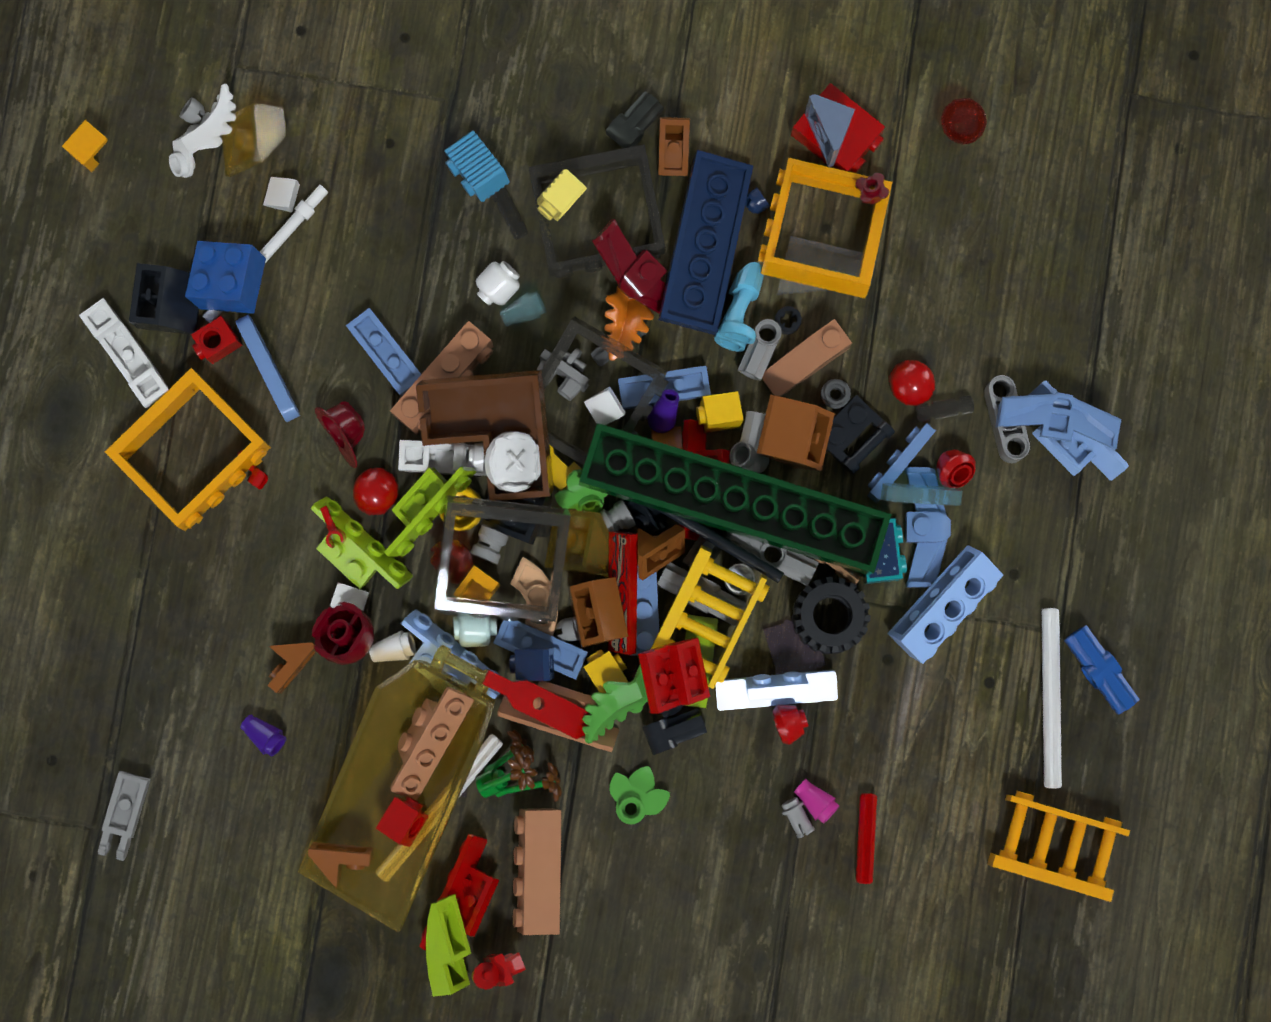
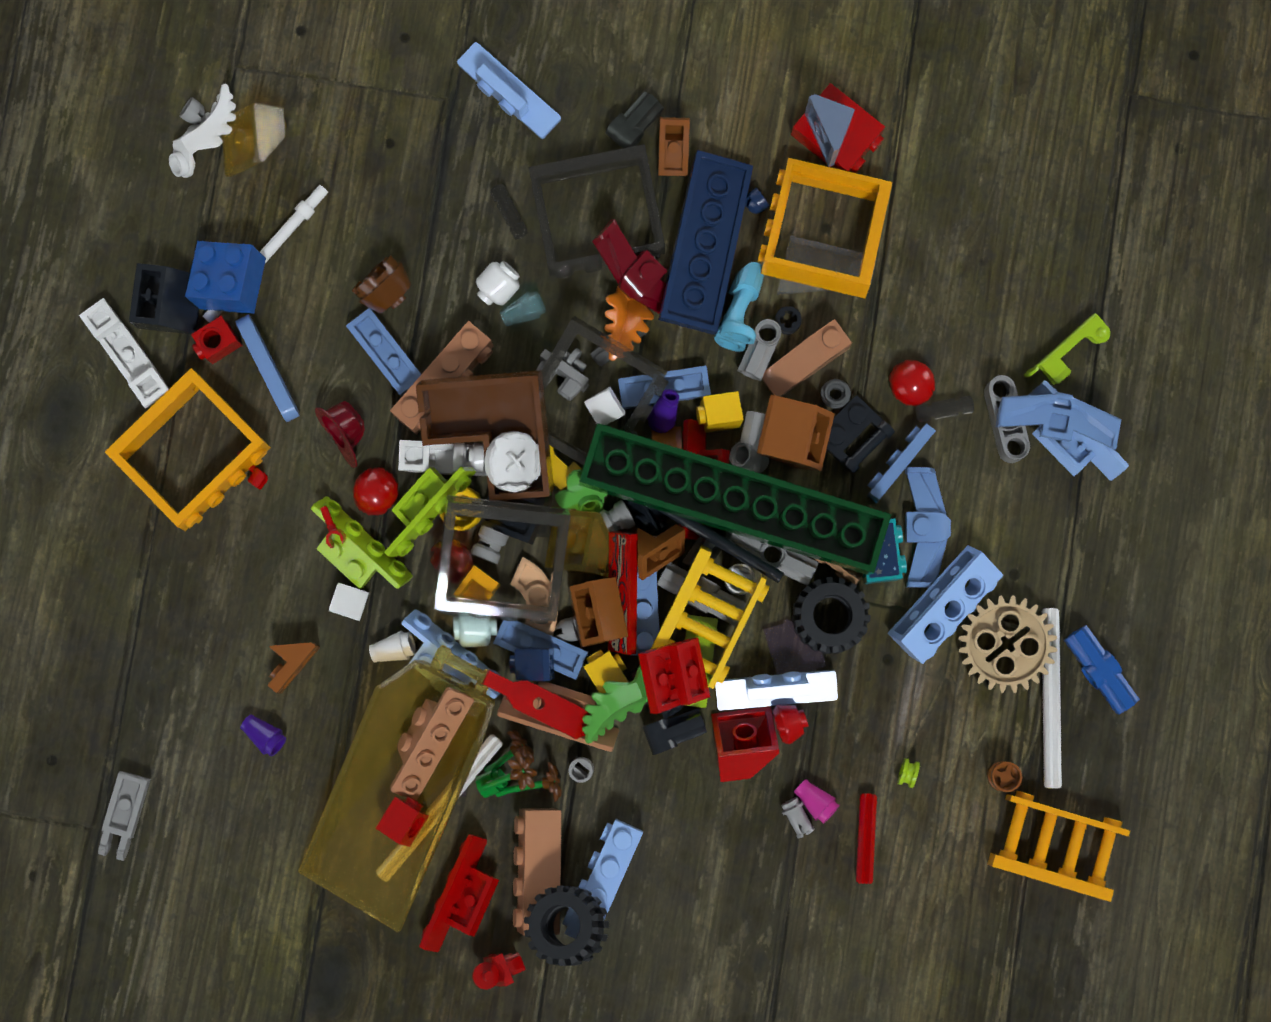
(85, 145): light orange panel -> none
(281, 193): white slope -> none
(331, 857): dark orange slope -> none
(343, 634): dark red cylinder -> none
(383, 286): none -> reddish brown cone
(446, 948): lime slope -> none
(477, 167): dark azure brick -> none
(511, 93): none -> light blue bracket
(542, 926): none -> black tyre
(560, 195): light yellow brick -> none
(578, 773): none -> light grey hinge
(607, 868): none -> light blue brick
(640, 791): bright green plate -> none
(744, 742): none -> red slope
(872, 195): dark red plate -> none
(908, 773): none -> lime bush
(921, 494): clear light blue beam -> none
(955, 468): red cone -> none
(963, 121): clear red hair -> none
(1010, 778): none -> dark orange wheel
(1025, 666): none -> tan gear
(1053, 366): none -> lime piece

